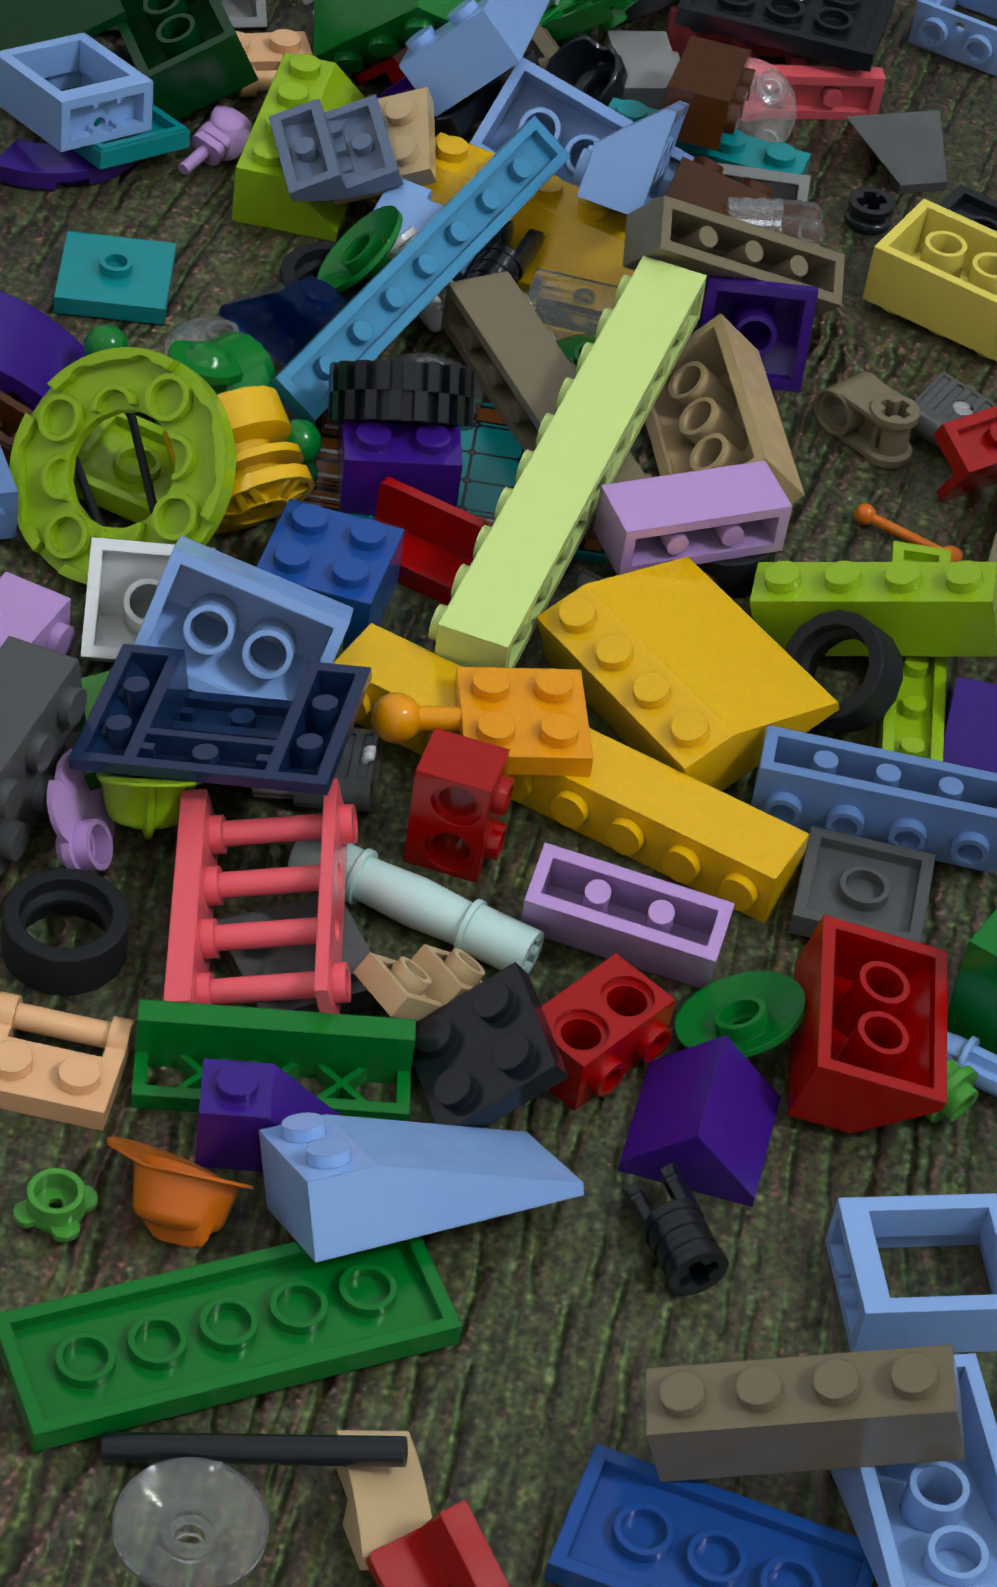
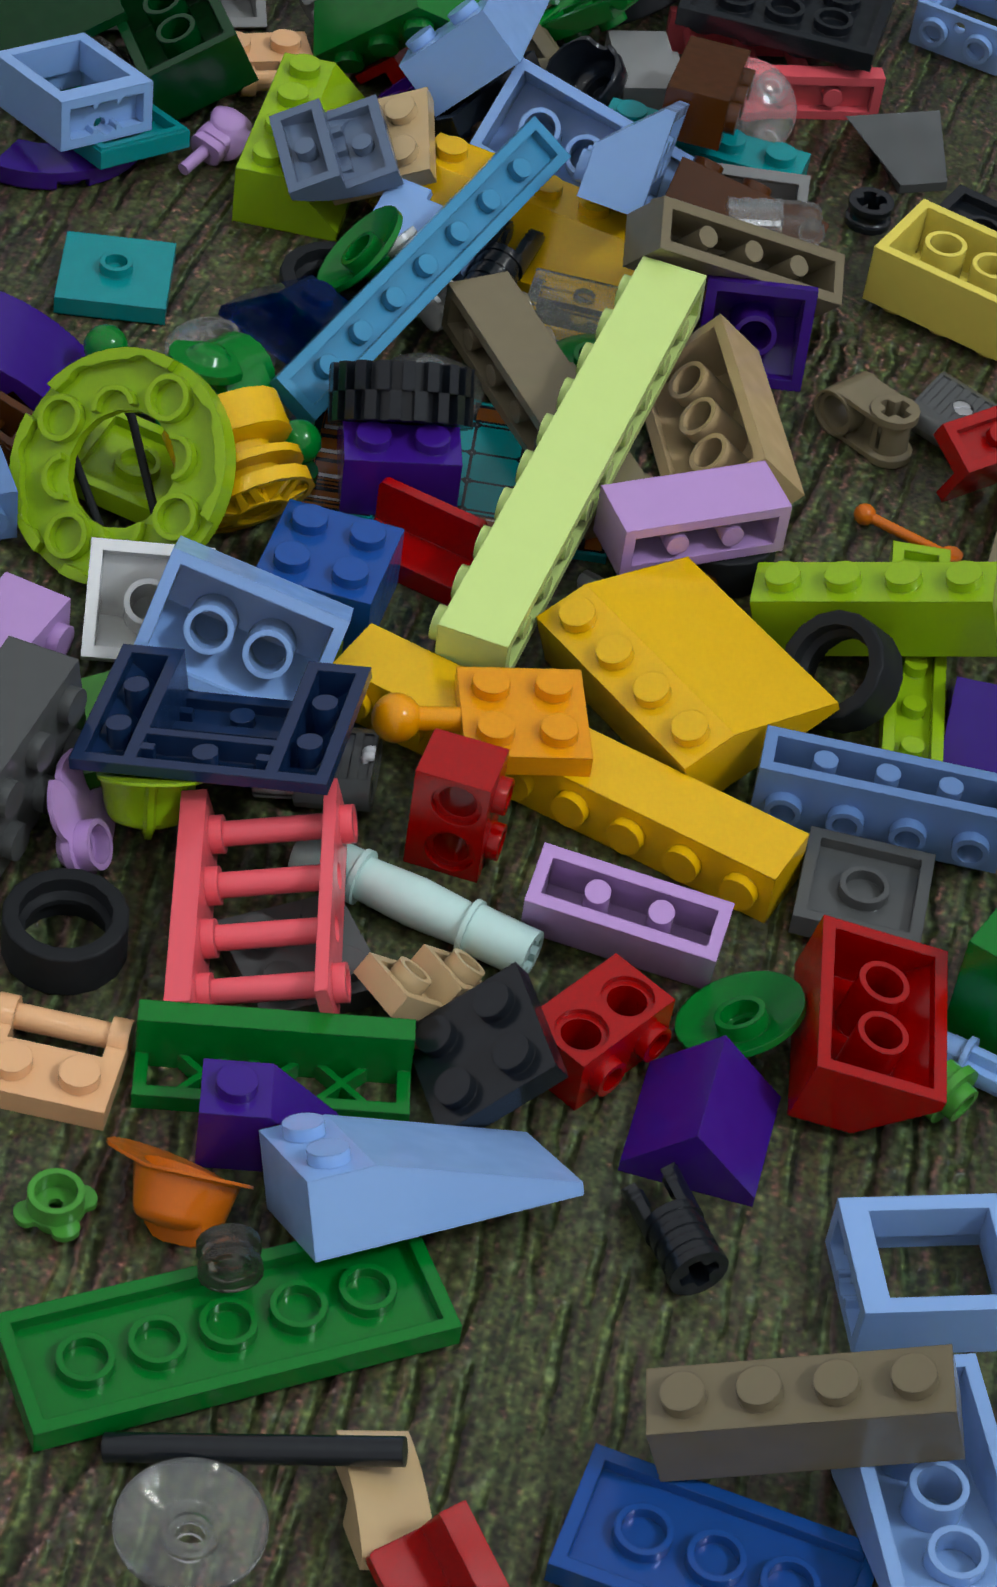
(229, 1258): none -> clear smoke bush

